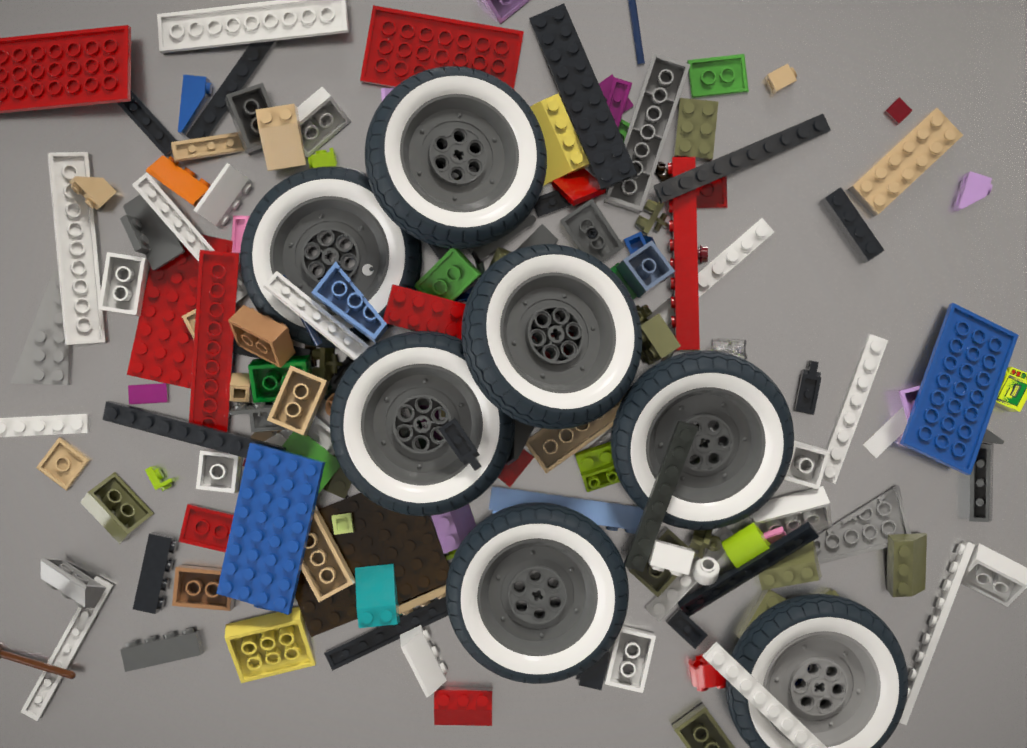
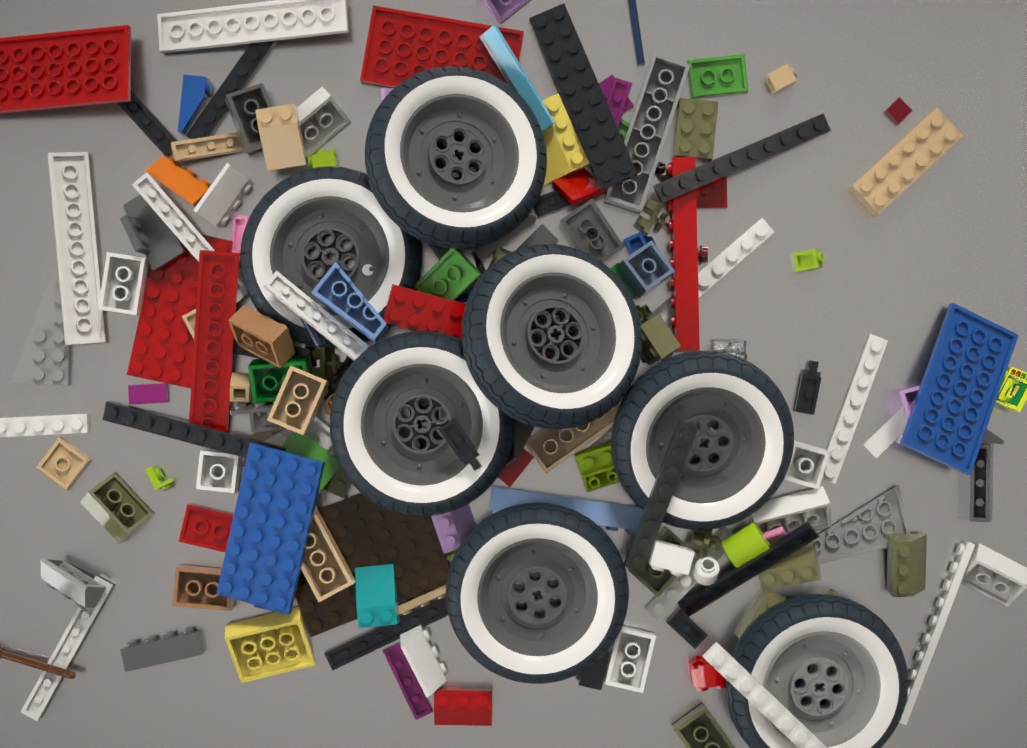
(93, 189): tan slope -> none
(154, 573): black brick -> none
(342, 523): yellowish green plate -> none
(407, 681): none -> magenta tile
(515, 75): none -> medium azure tile
(808, 260): none -> lime bracket
(852, 225): black brick -> none
(973, 189): lavender slope -> none

